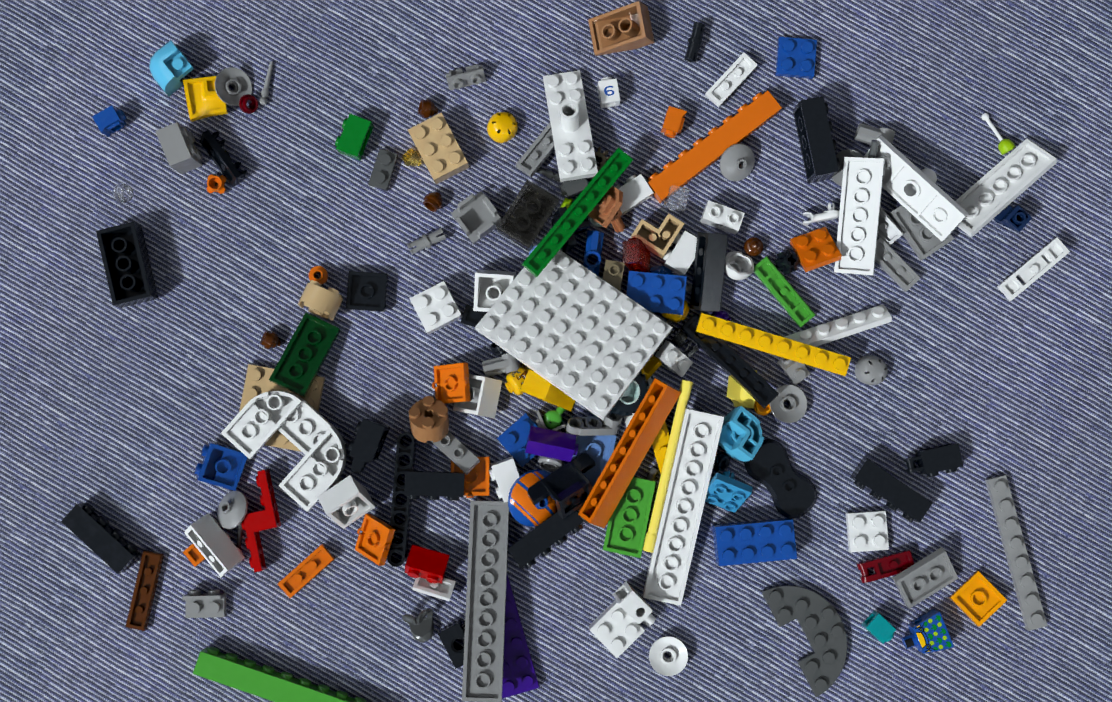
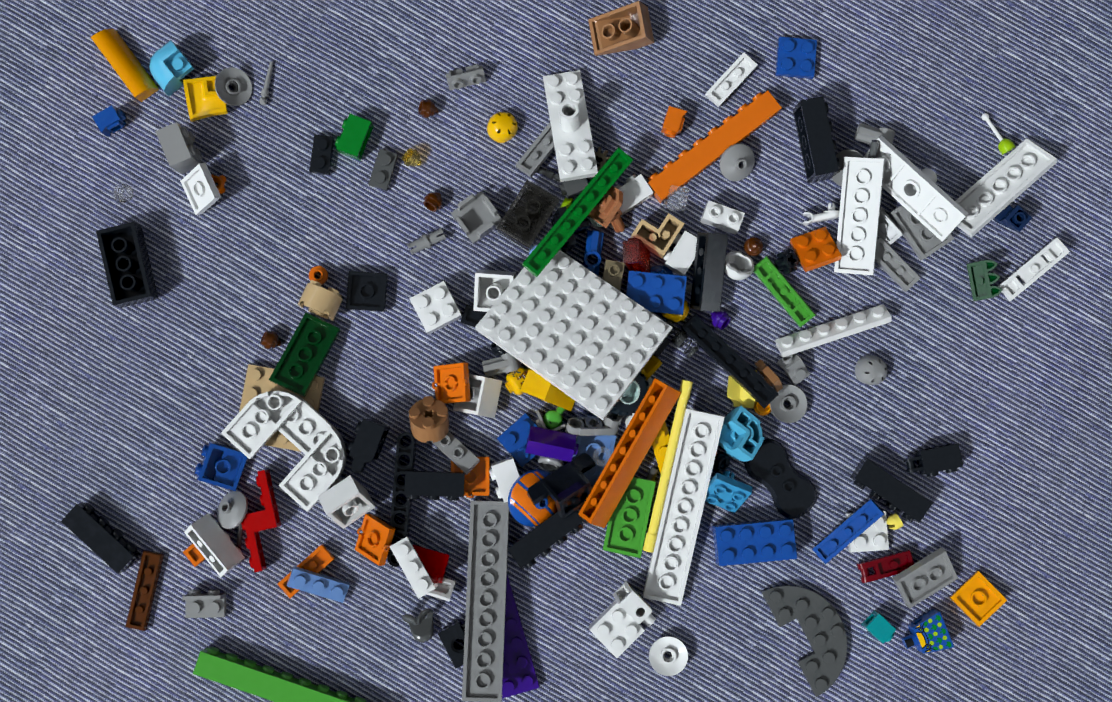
(125, 64): none -> light orange brick
(200, 188): none -> white plate
(221, 157): black plate -> none
(253, 103): dark red plate -> none
(318, 584): none -> medium blue plate
(321, 154): none -> black plate
(412, 567): none -> white plate
(438, 148): tan brick -> none
(596, 456): none -> clear plate
(608, 92): white brick -> none
(674, 358): white plate -> none
(694, 42): black pin -> none
(769, 376): none -> medium nougat plate
(773, 344): yellow plate -> none
(848, 531): none -> blue plate
(894, 522): none -> light yellow hinge
(982, 280): none -> dark green plate
(1016, 552): light grey plate -> none

